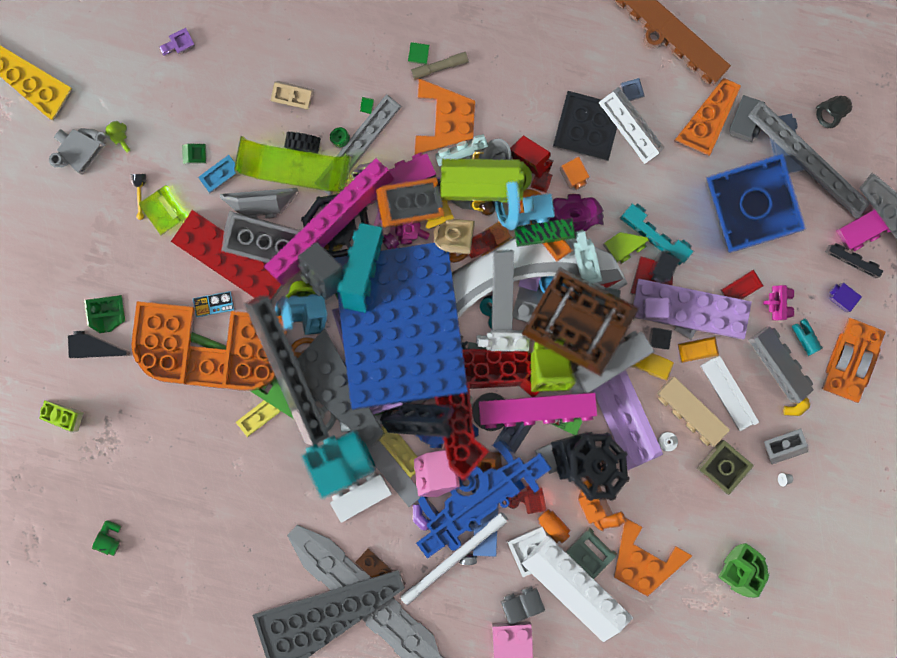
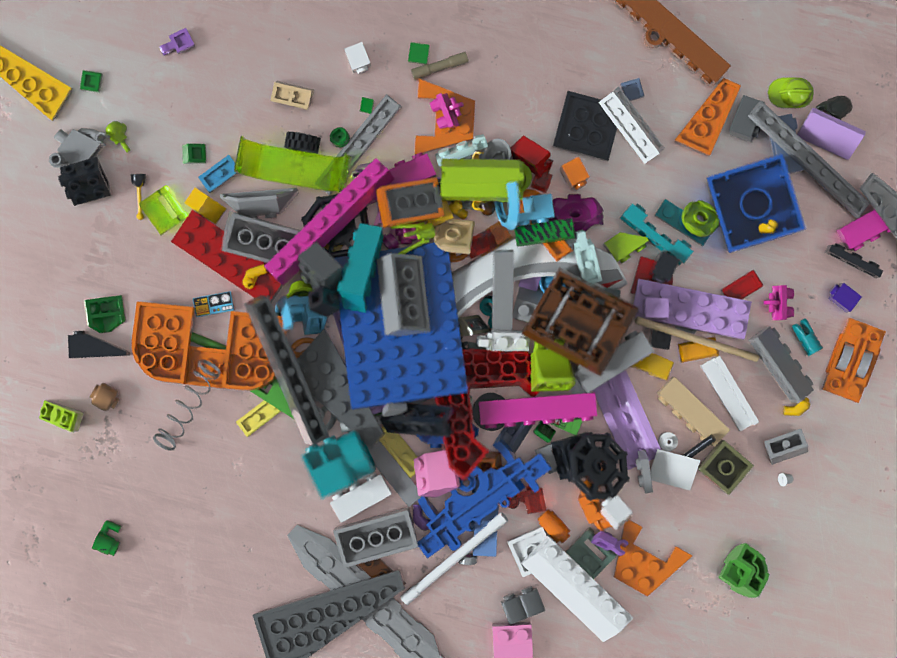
(84, 181): none -> black brick
(91, 81): none -> green tile
(104, 397): none -> medium nougat head
(166, 436): none -> light grey piece
(205, 205): none -> yellow slope
(252, 274): none -> yellow arm
(324, 301): none -> black brick
(358, 58): none -> white brick
(376, 537): none -> light grey slope
(394, 409): none -> light grey tile
(403, 294): none -> light grey slope
(423, 232): none -> lime plant
(449, 108): none -> dark pink hips
(456, 209): none -> yellow arm
(472, 325): none -> dark tan slope
(544, 431): none -> slope
(607, 542): none -> medium lavender plate
(616, 511): none -> white brick
(642, 464): none -> light grey plate
(672, 216): none -> teal plate
(674, 469): none -> white sticker
(697, 339): none -> tan piece
(698, 227): none -> lime tile
(700, 446): none -> black bar
(768, 228): none -> yellow arm
(790, 92): none -> lime piece
(831, 133): none -> lavender tile

